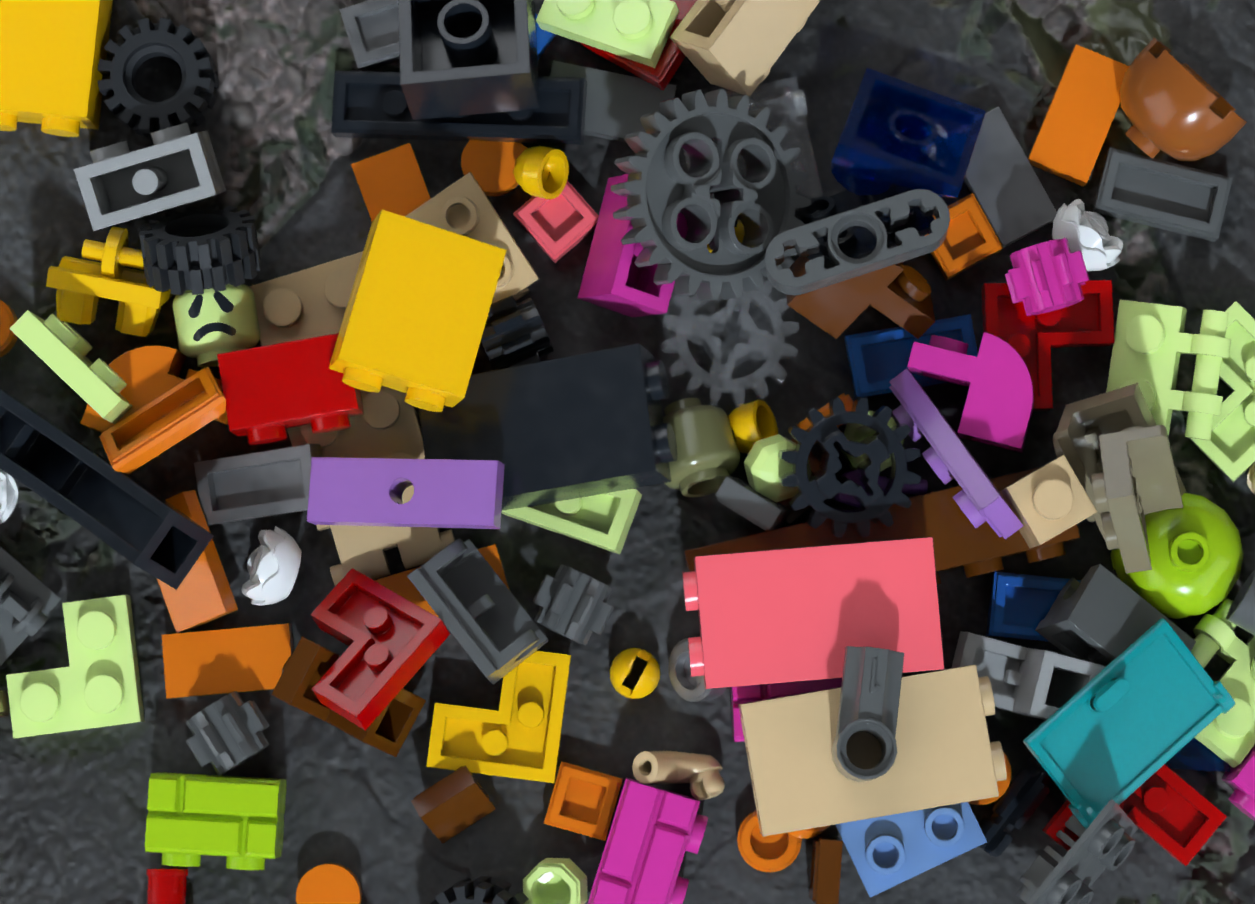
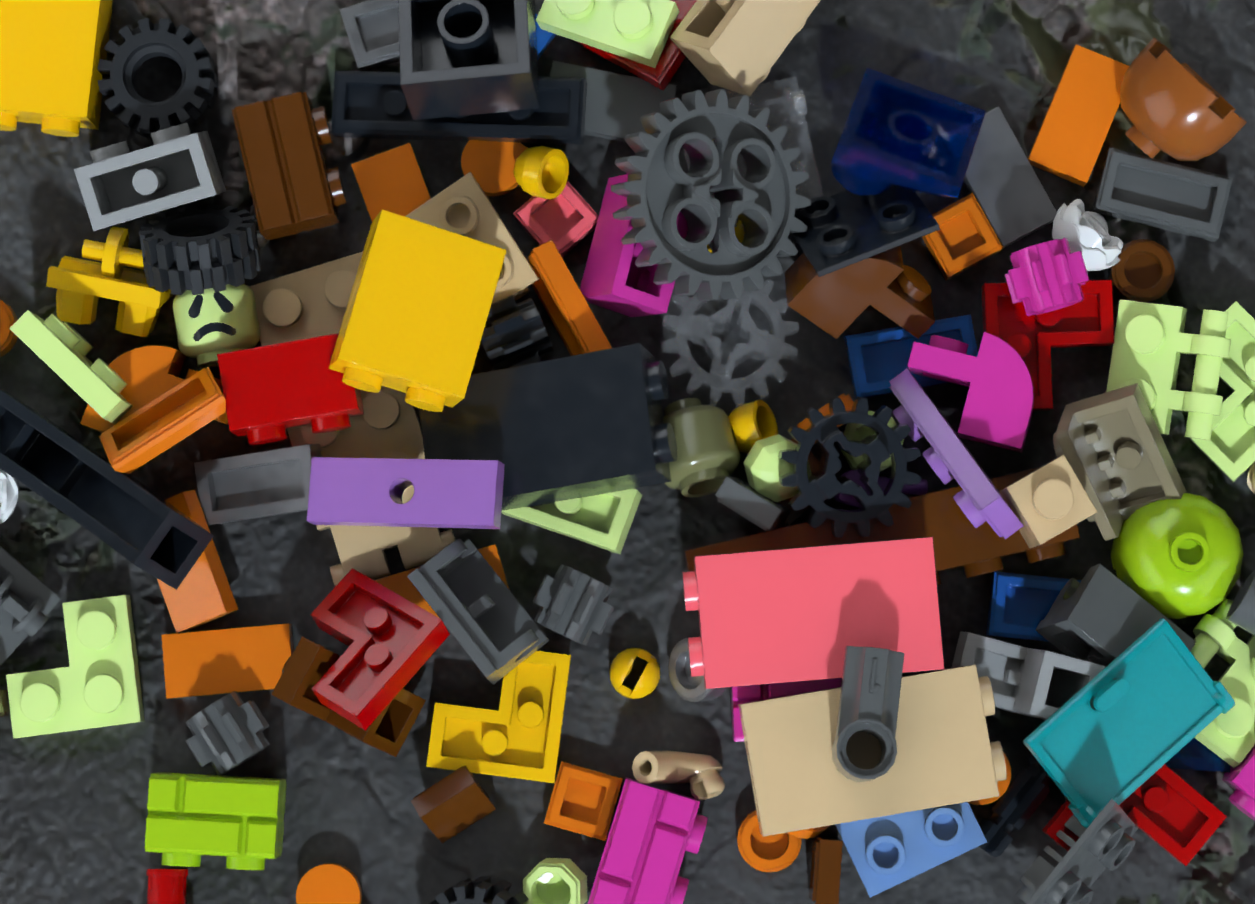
(272, 567): white plate -> none
(287, 165): none -> reddish brown brick
(565, 302): none -> orange tile
(908, 241): dark grey beam -> none
(1134, 482): dark tan bracket -> none
(1143, 271): none -> reddish brown tile

